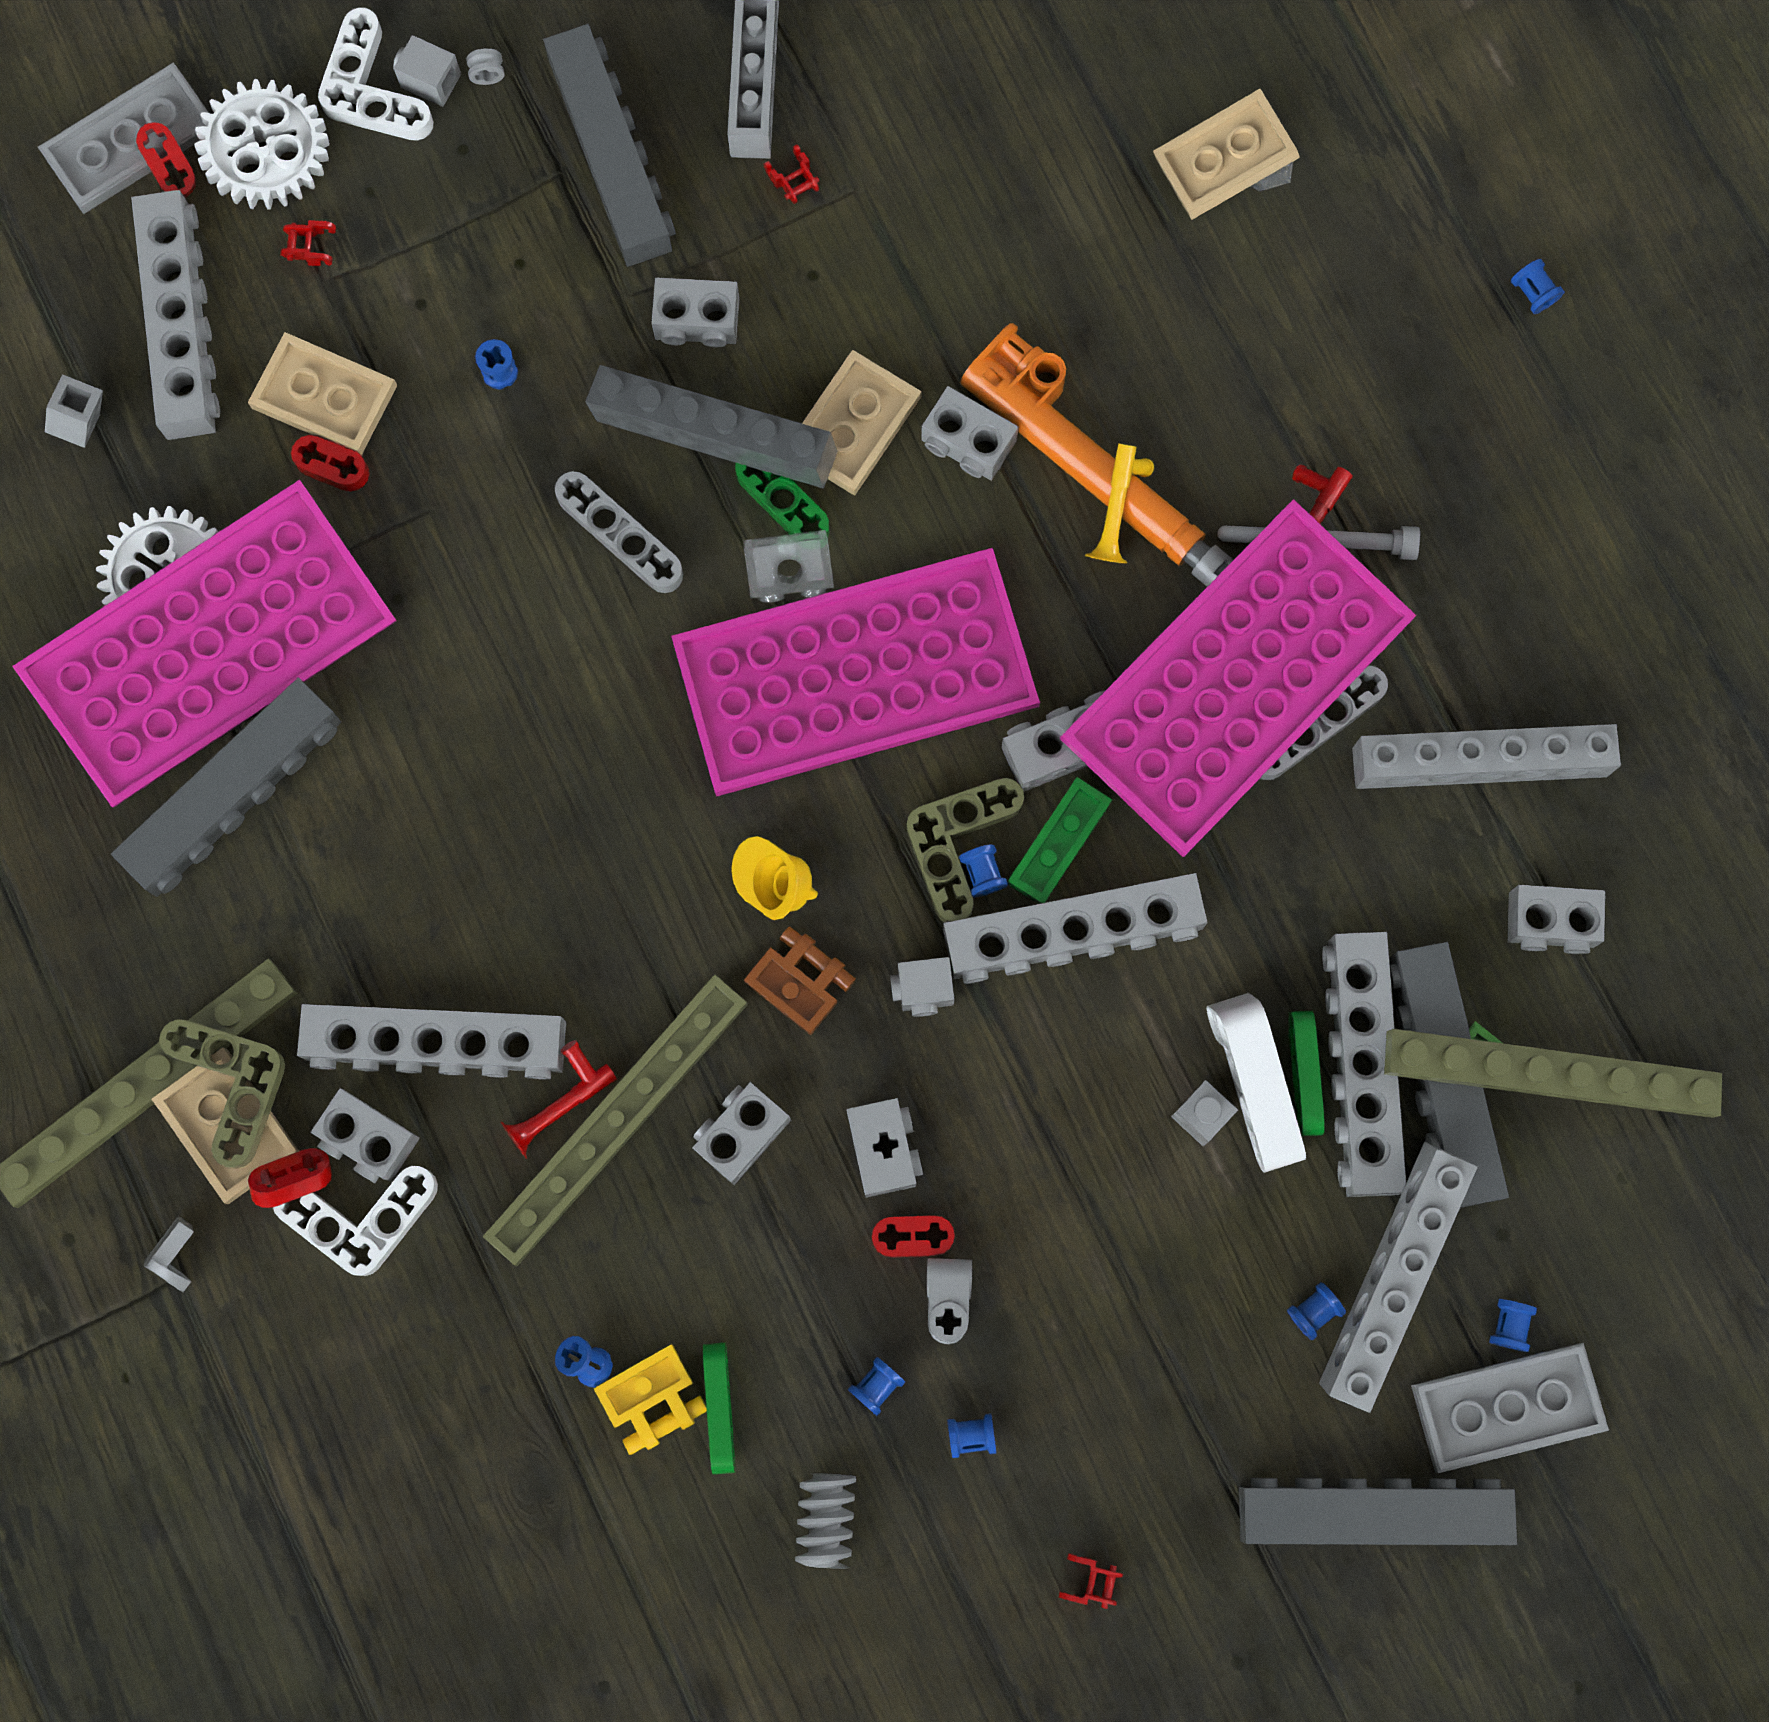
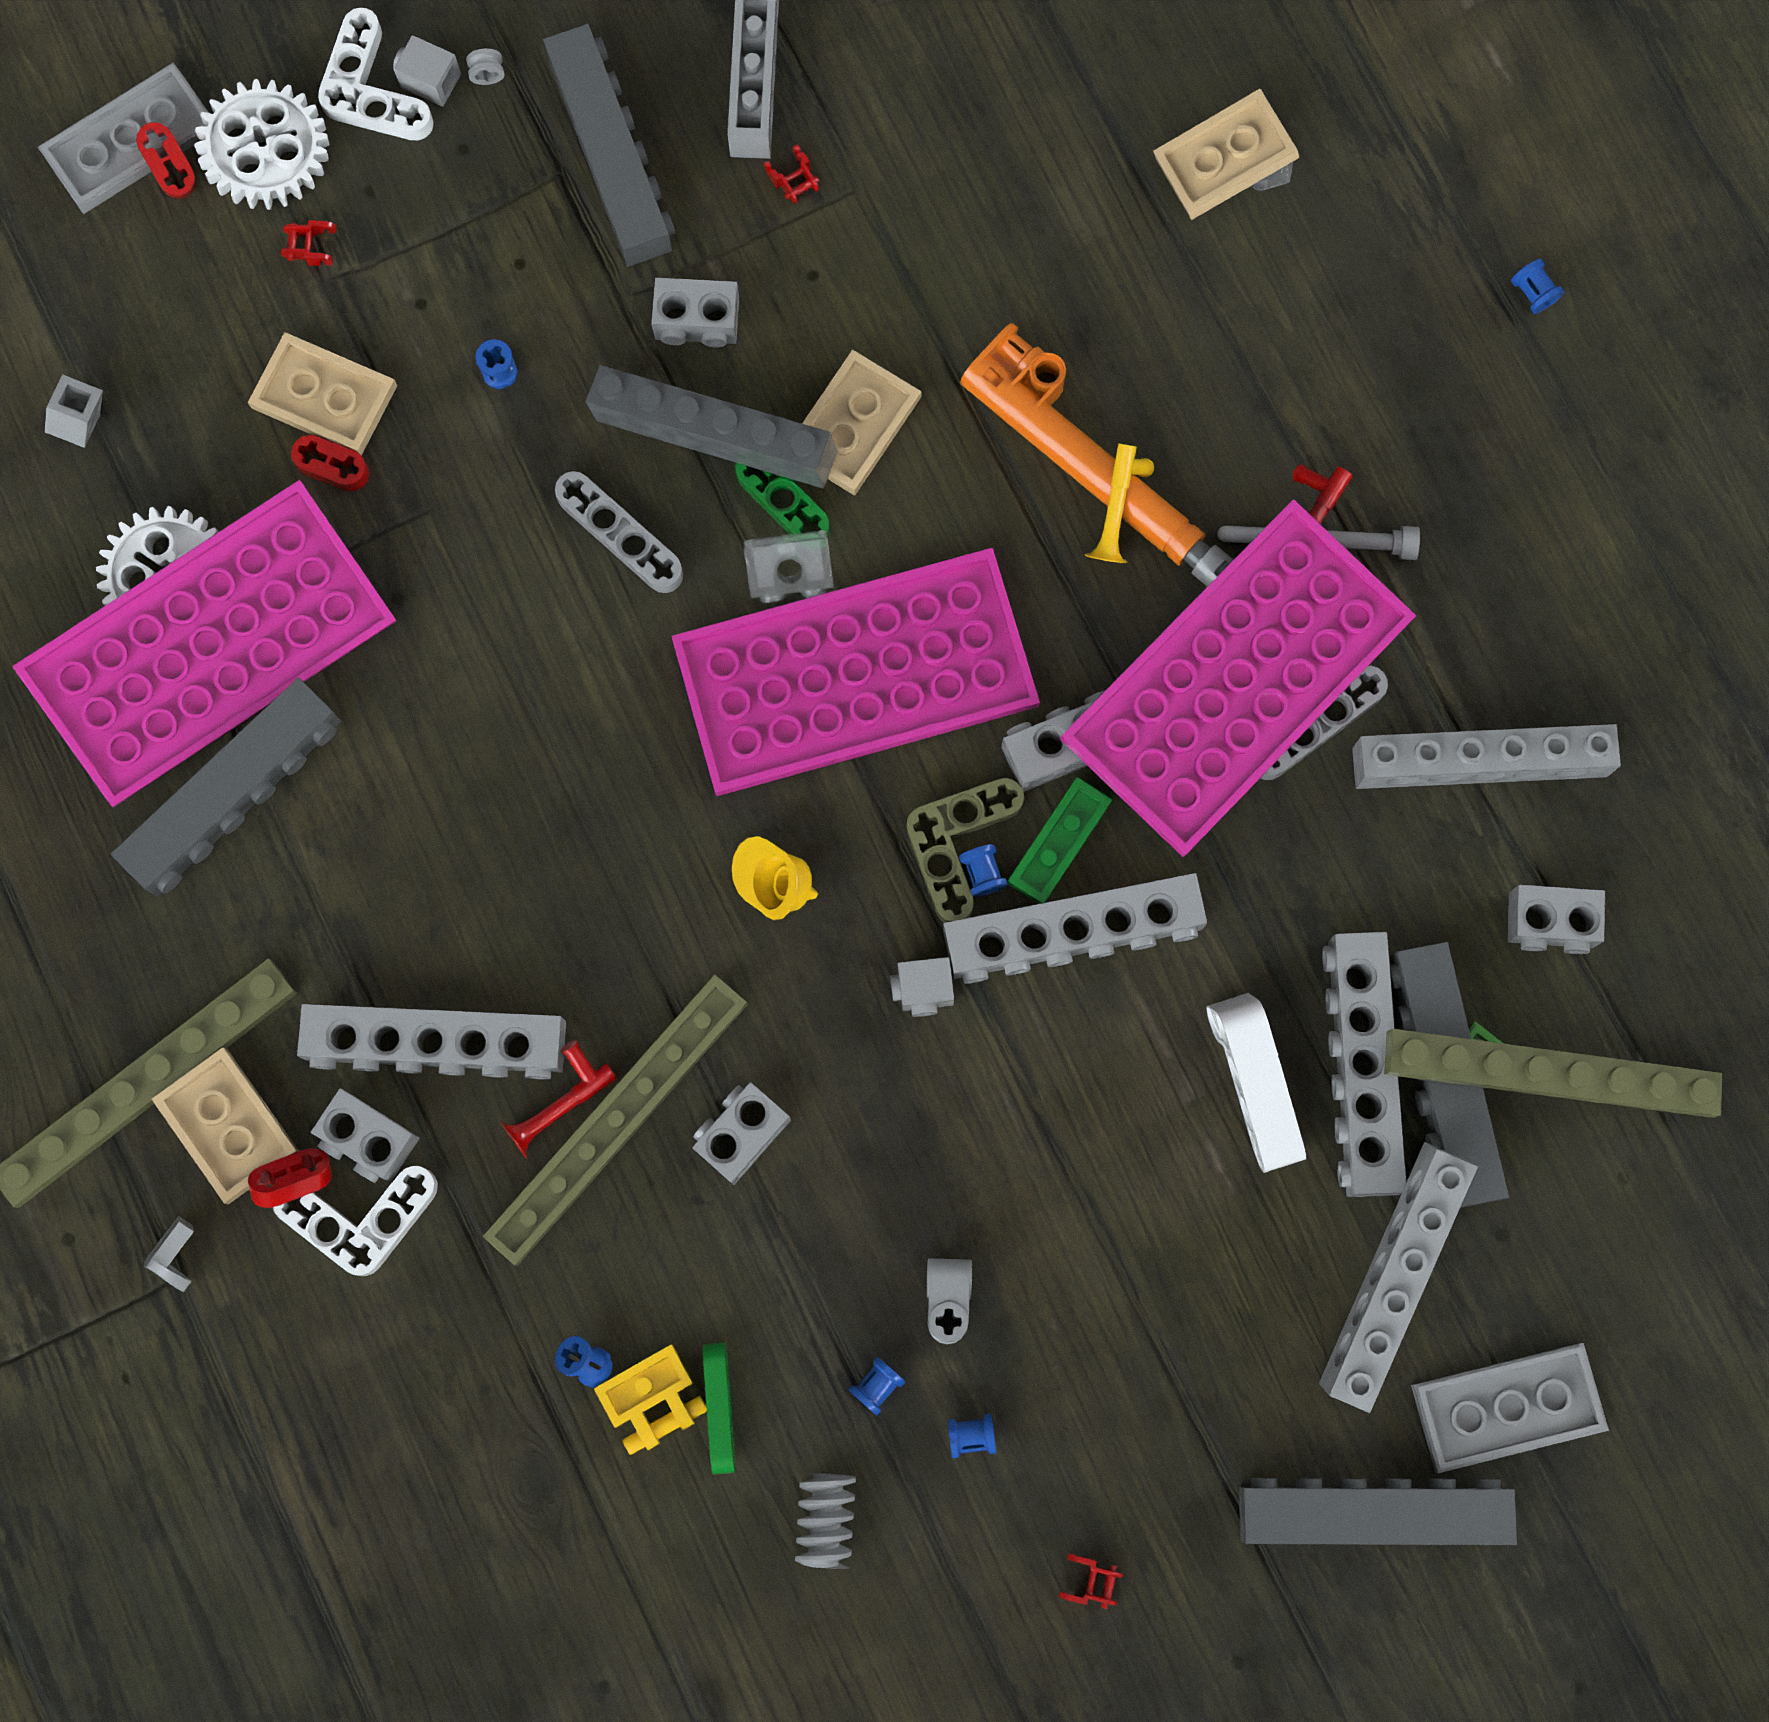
(154, 220): light grey brick -> none
(241, 1068): olive beam -> none
(793, 991): dark orange plate -> none
(877, 1173): light grey brick -> none
(913, 1225): red beam -> none
(975, 425): light grey brick -> none
(1204, 1113): light grey brick -> none
(1306, 1073): green beam -> none
(1316, 1311): blue bush -> none
(1513, 1325): blue bush -> none

